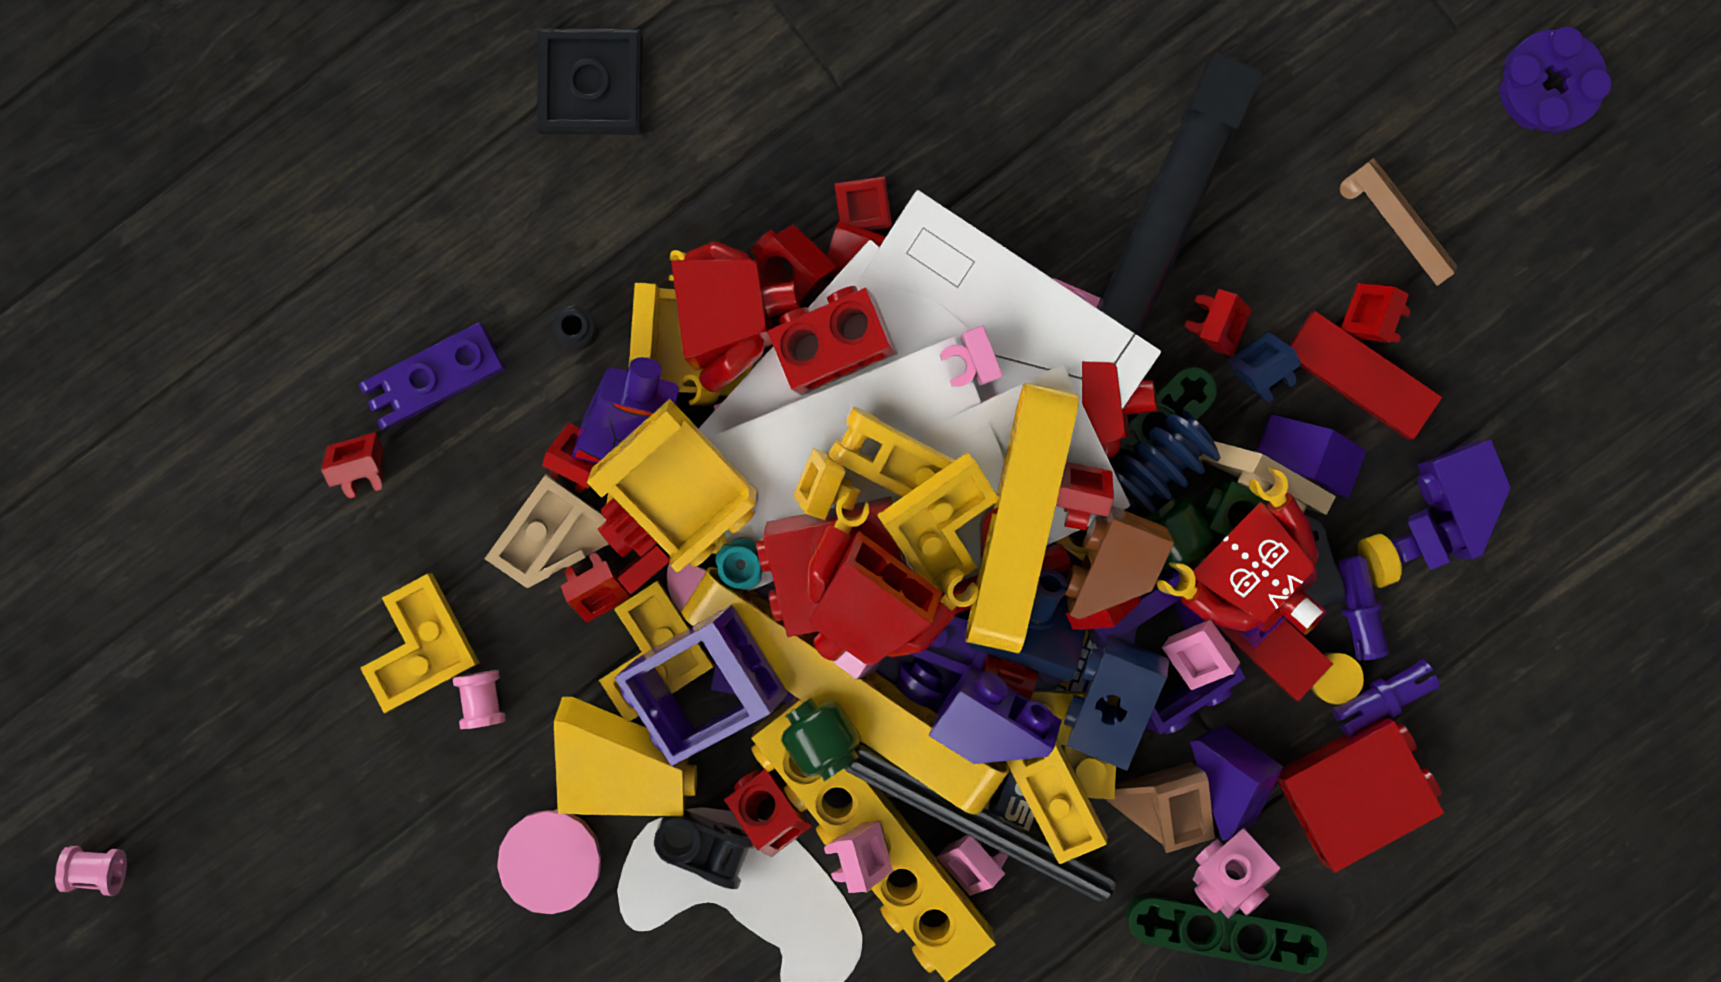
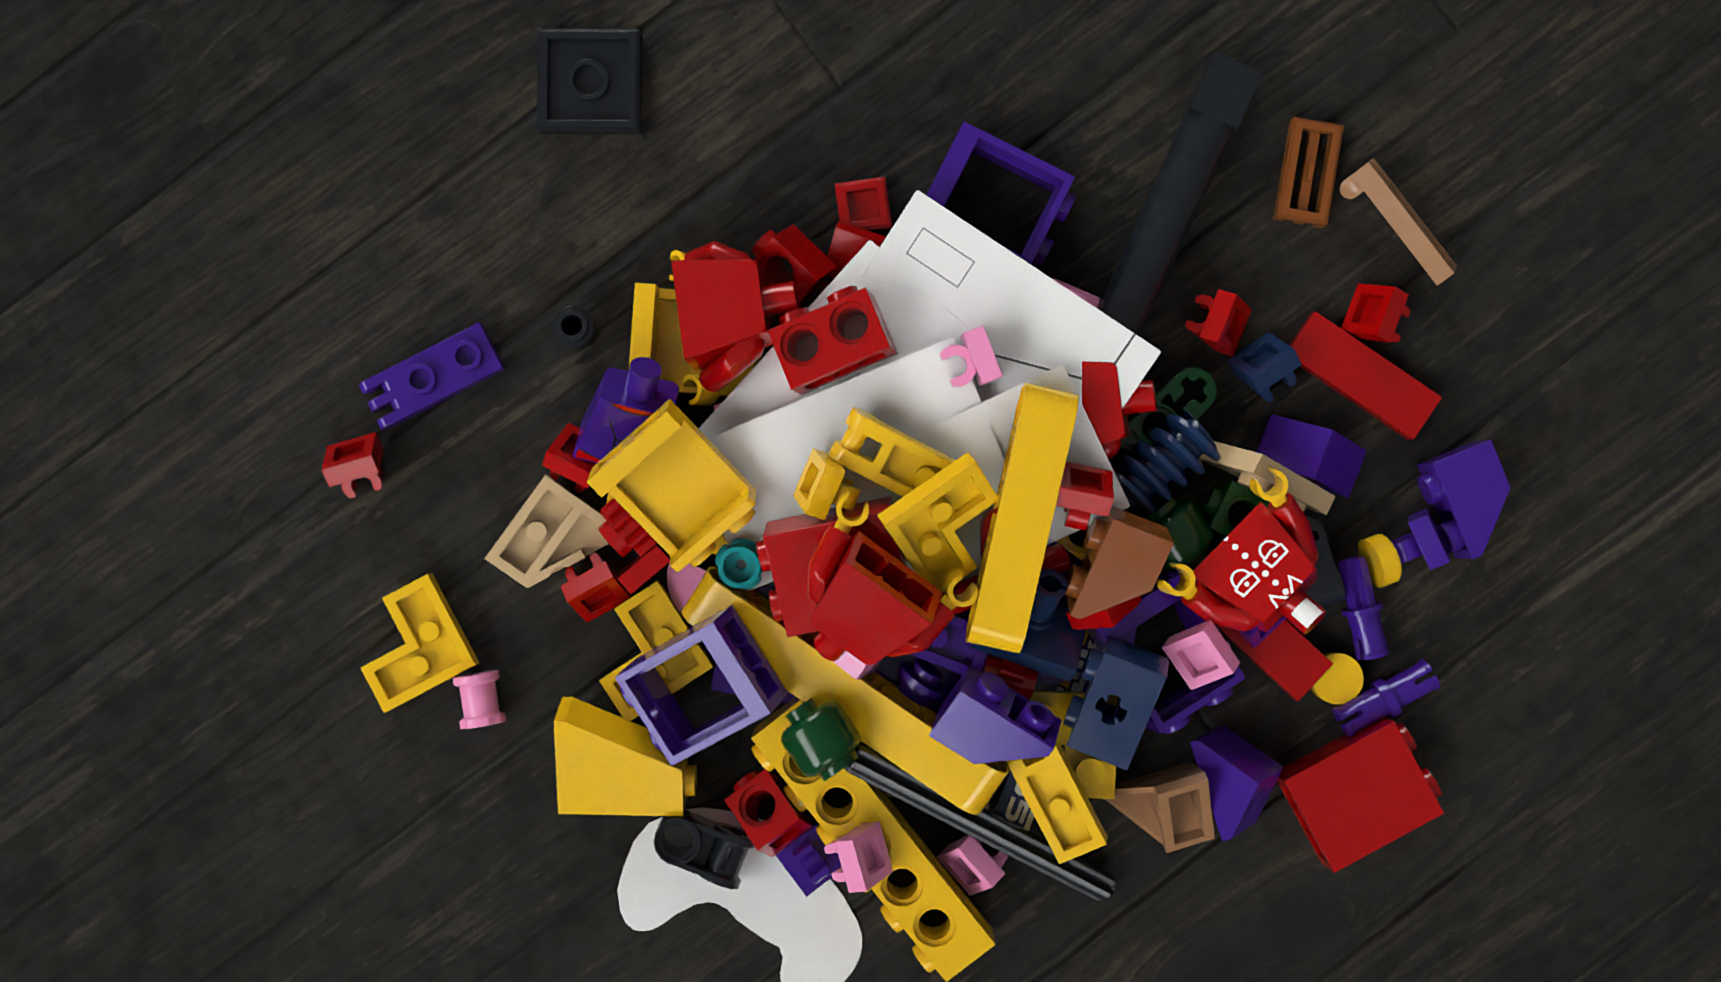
(91, 870): bright pink bush -> none
(549, 861): bright pink tile -> none
(808, 862): none -> dark purple tile
(974, 140): none -> dark purple window
(1224, 936): dark green beam -> none
(1243, 860): bright pink brick -> none
(1300, 214): none -> dark orange tile
(1578, 64): dark purple plate -> none

